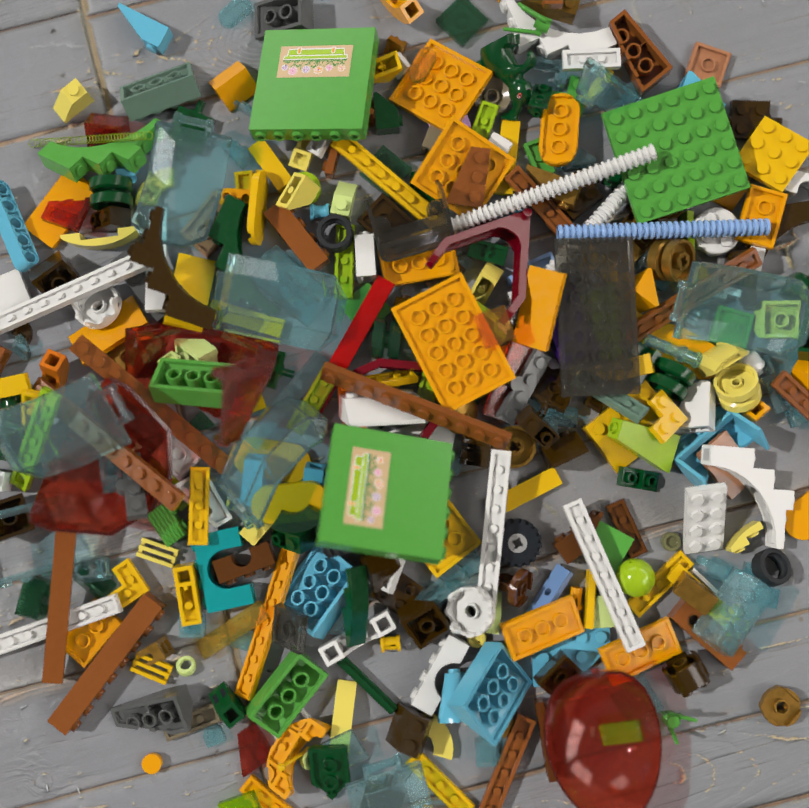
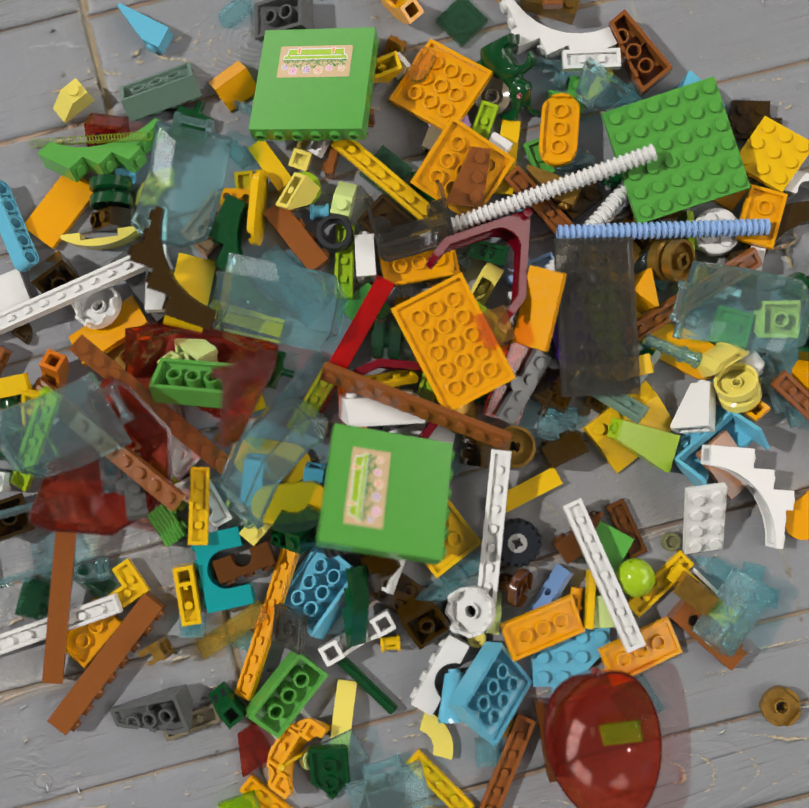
(21, 347): clear light blue tile -> none
(66, 213): clear red wing -> none
(135, 669): yellow tile -> none
(152, 763): light orange tile -> none
(154, 559): light yellow tile -> none
(186, 672): yellowish green piece -> none
(202, 422): clear green tile -> none
(213, 735): clear light blue tile -> none
(386, 116): dark green slope -> none
(409, 730): dark brown slope -> none
(537, 427): dark brown slope -> none
(540, 99): dark green hinge -> none
(541, 23): bright green plant -> none
(556, 671): dark brown slope -> none
(637, 479): dark green slope -> none
(669, 415): yellow plate -> none
(671, 378): dark green wheel -> none
(672, 721): bright green plant -> none
(686, 673): dark brown brick -> none
(708, 62): nougat tile -> none
(739, 539): light yellow slope -> none
(781, 561): black tyre -> none

